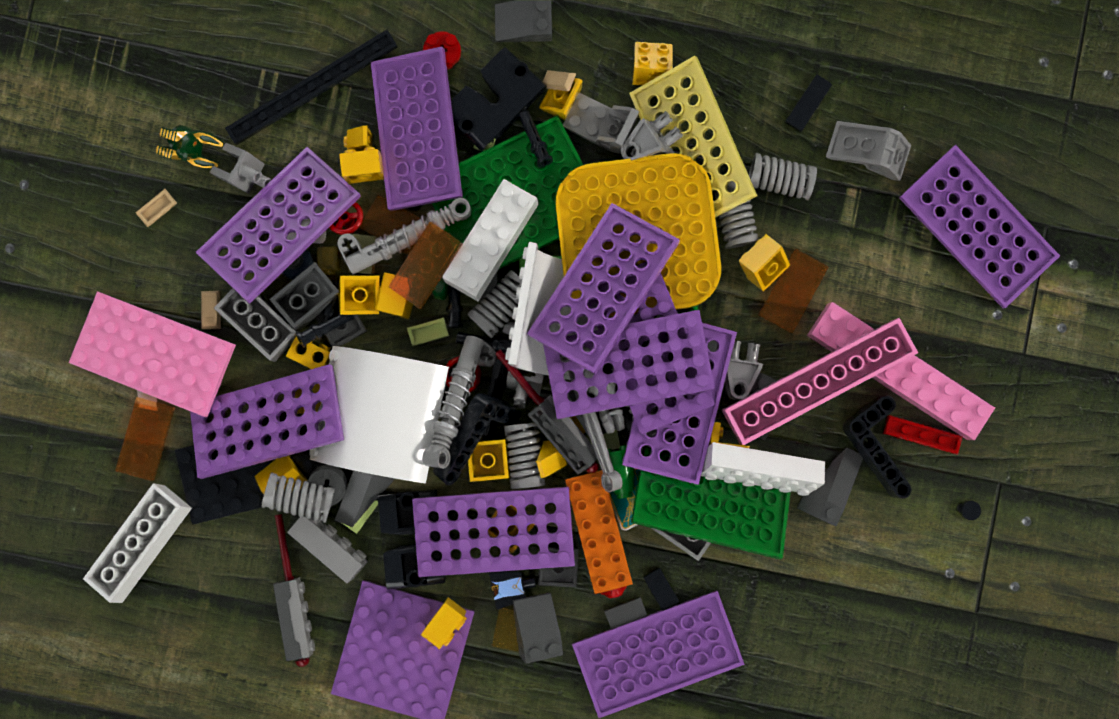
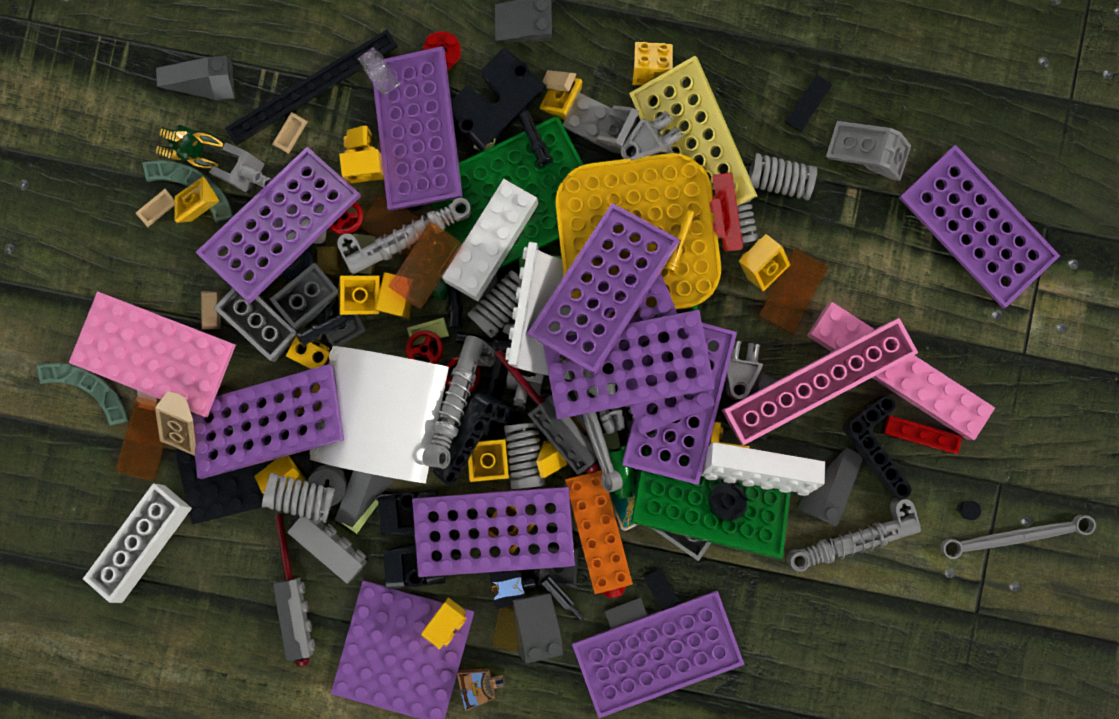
(90, 383): none -> sand green tile
(176, 422): none -> tan slope
(187, 175): none -> sand green tile
(194, 201): none -> yellow slope
(201, 77): none -> dark grey wedge
(290, 133): none -> tan tile
(378, 71): none -> clear brick
(430, 353): none -> red piece
(478, 686): none -> torso
(560, 595): none -> black axle
(672, 263): none -> yellow pin
(726, 212): none -> red bracket
(728, 501): none -> black tile
(864, 539): none -> light grey piece
(1018, 536): none -> light grey piece

